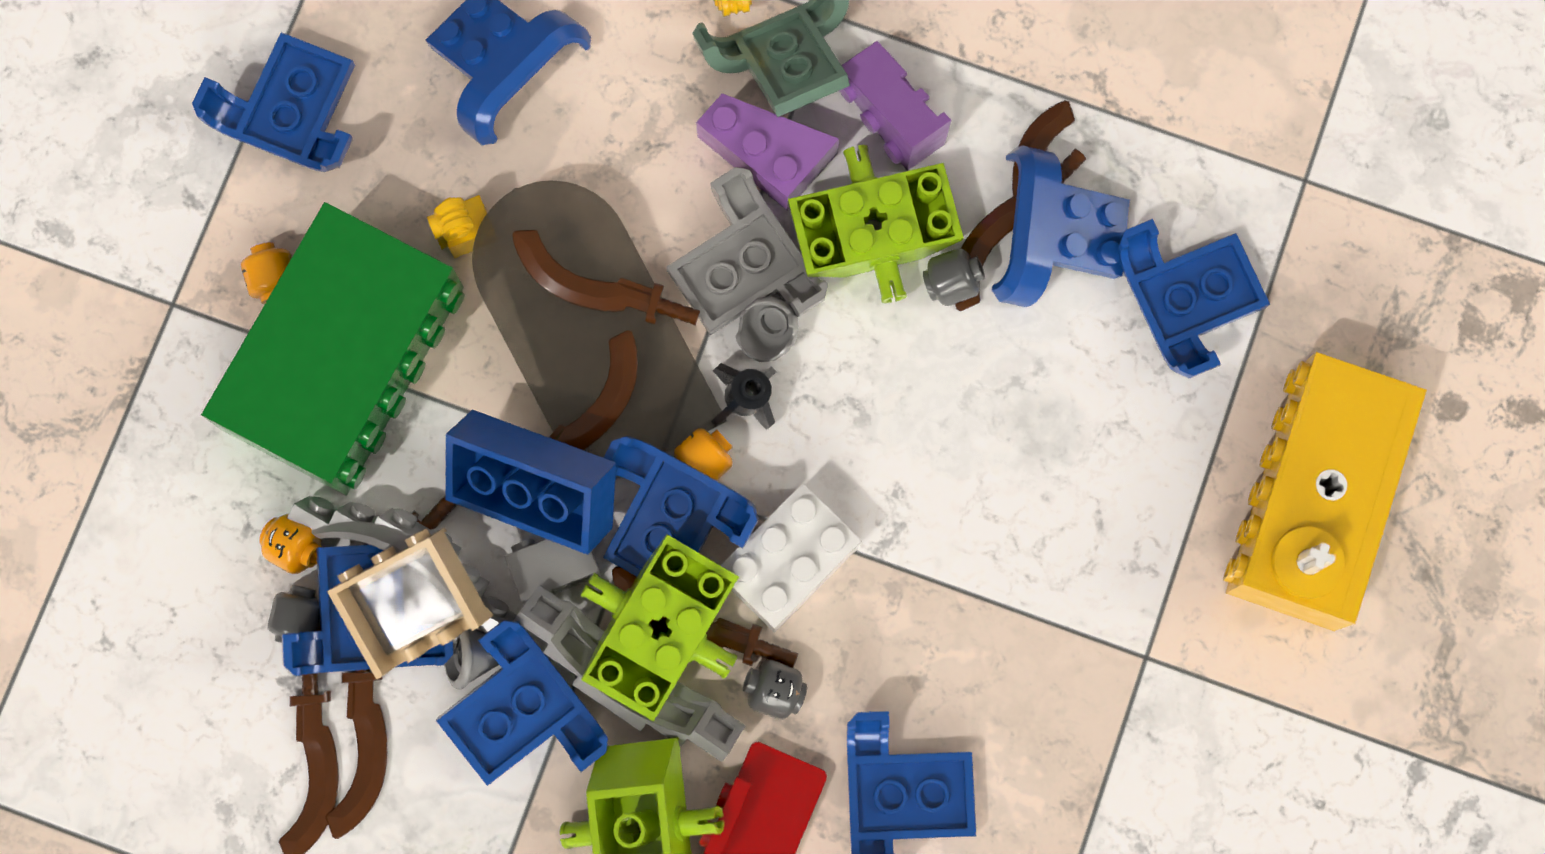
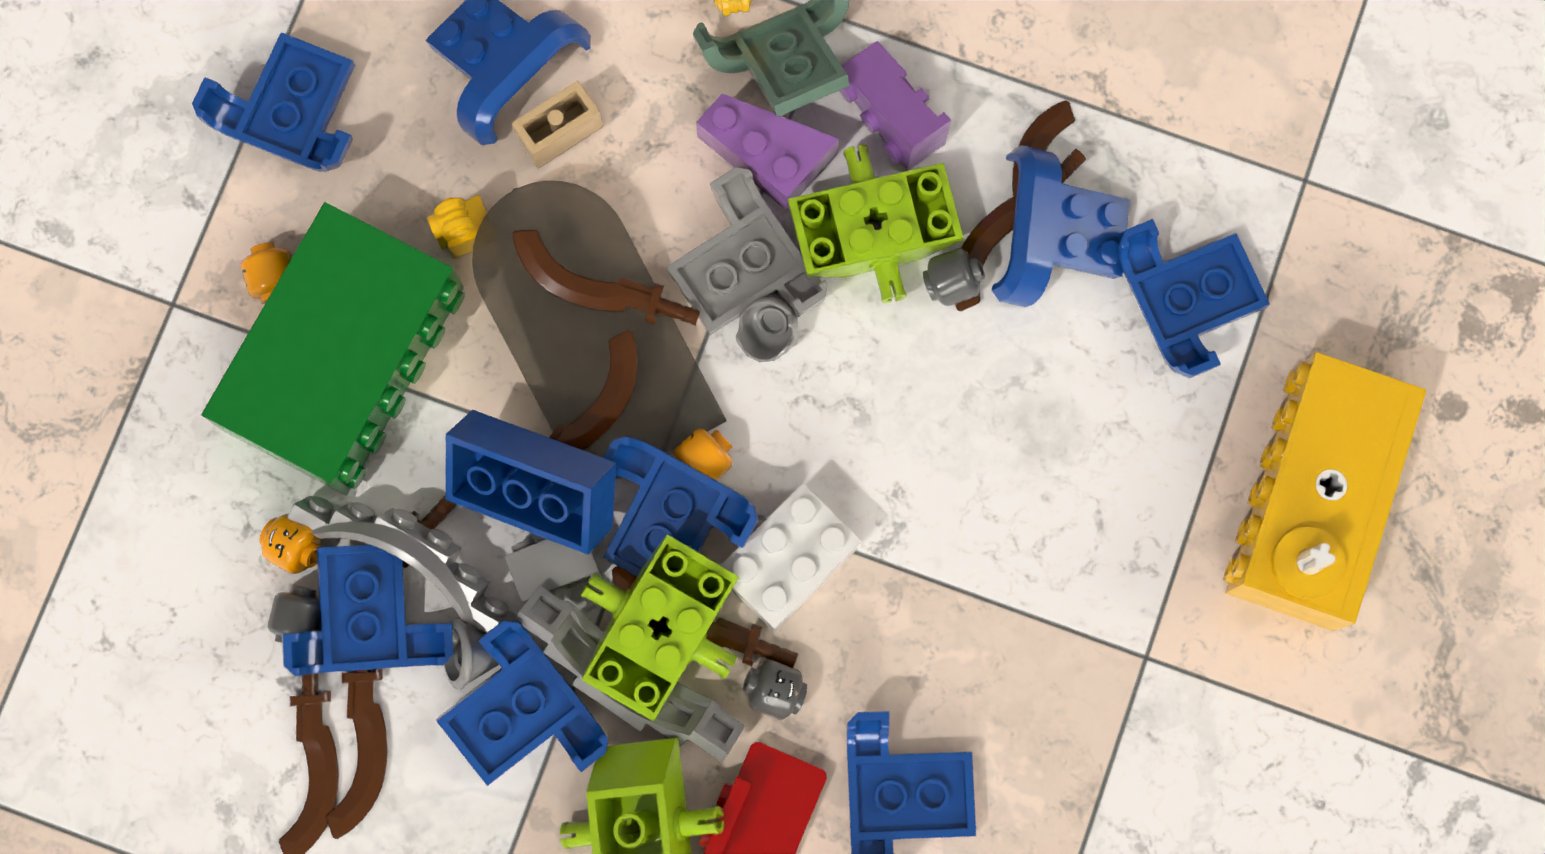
(408, 601): window -> none
(557, 124): none -> tan brick
(739, 400): black brick -> none

